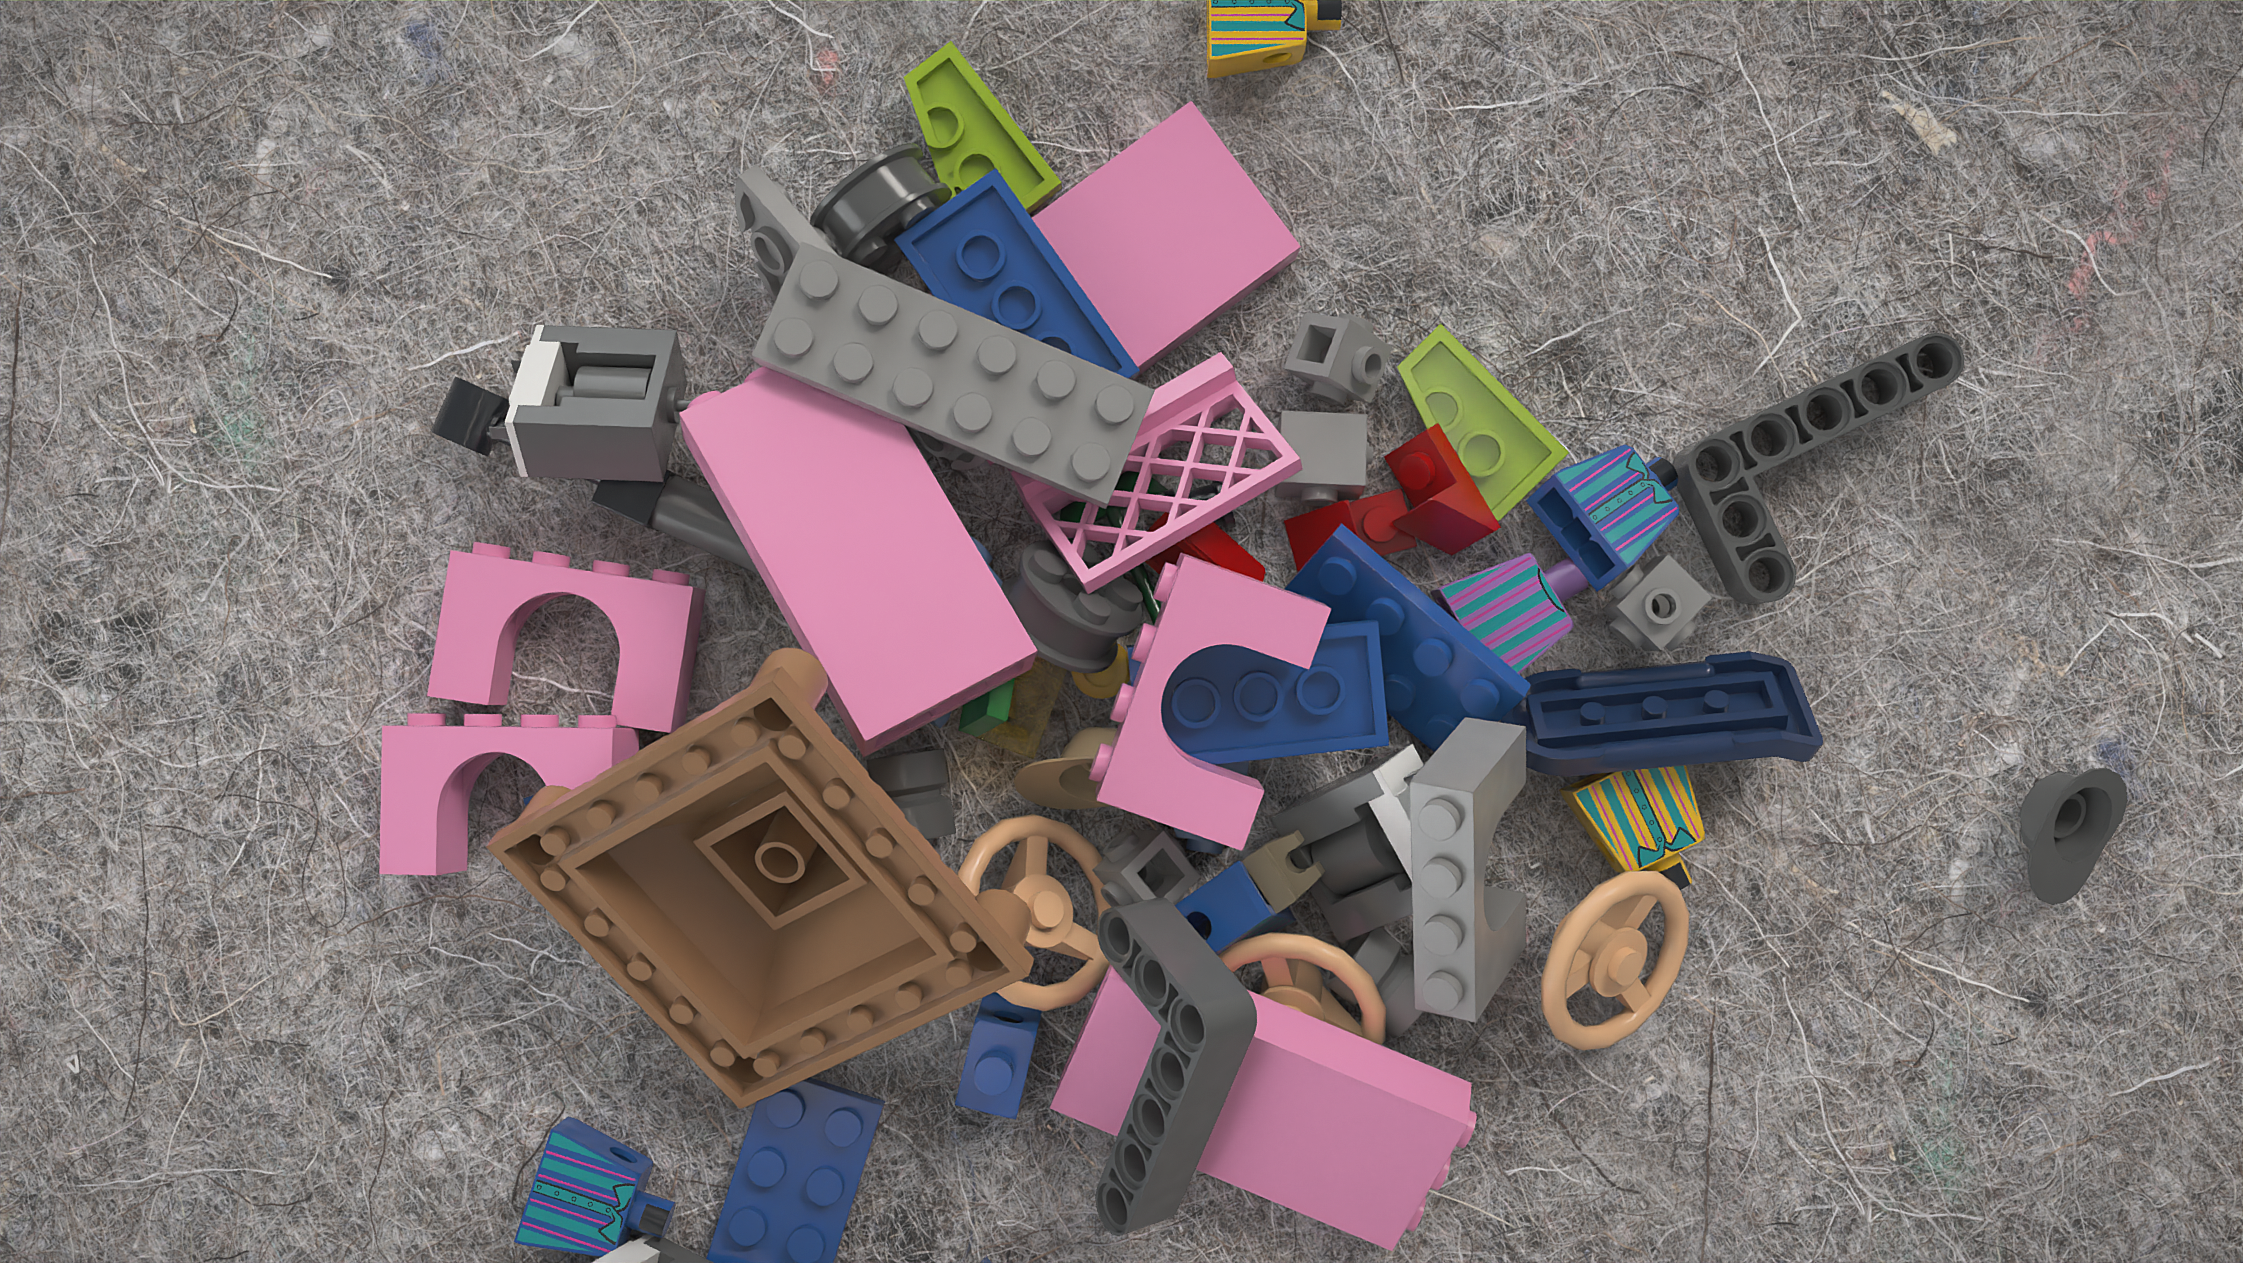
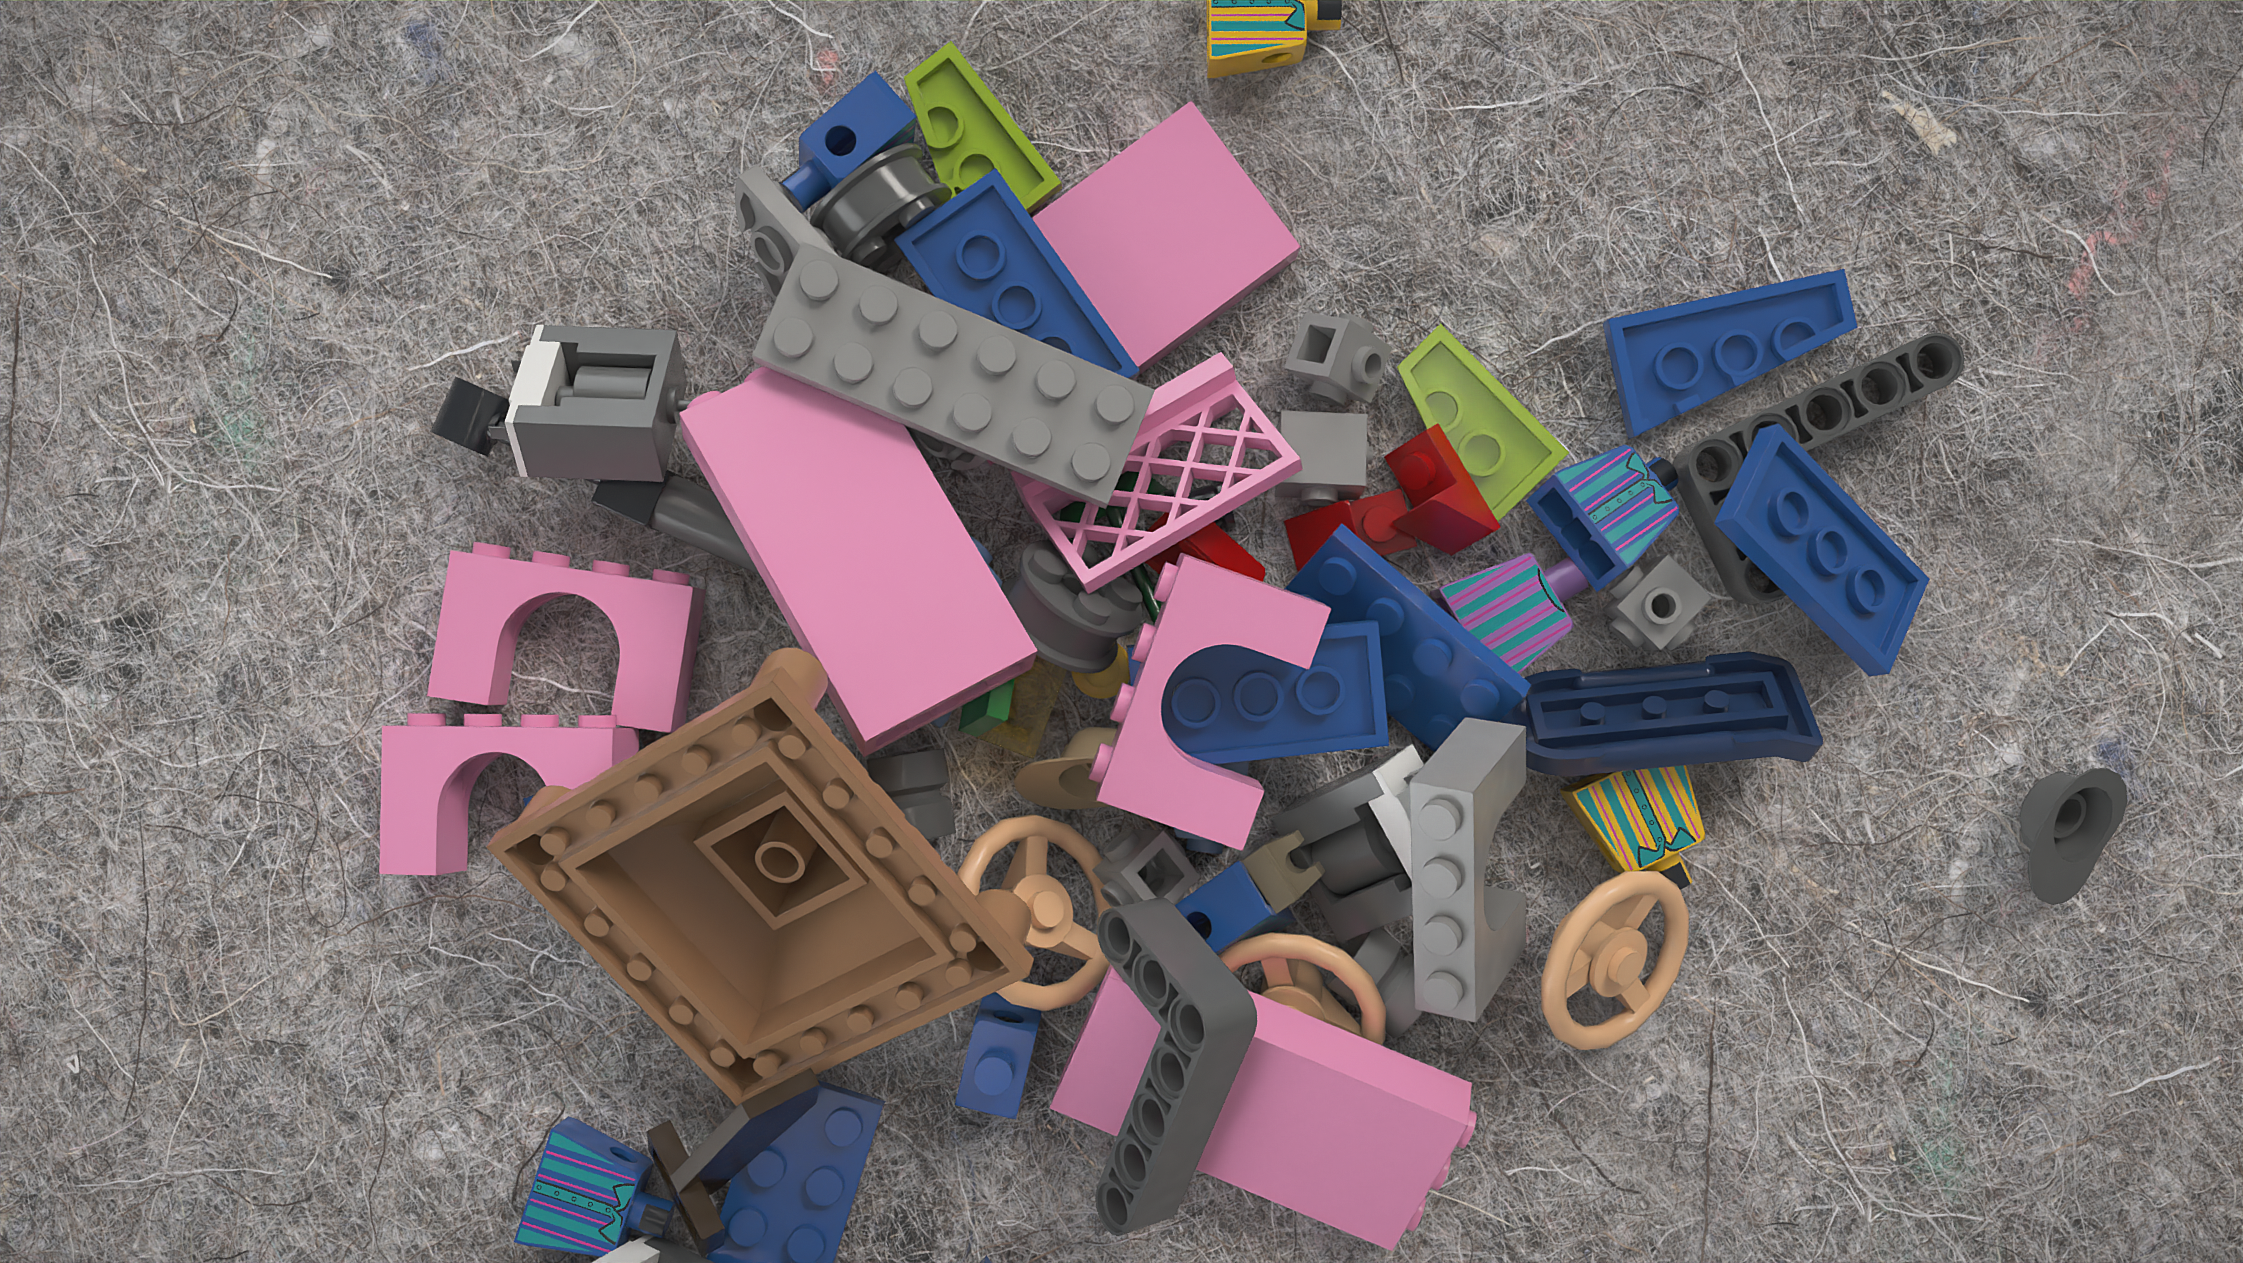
(726, 1153): none -> dark brown piece
(846, 137): none -> blue torso
(1704, 347): none -> blue wing
(1822, 550): none -> blue plate

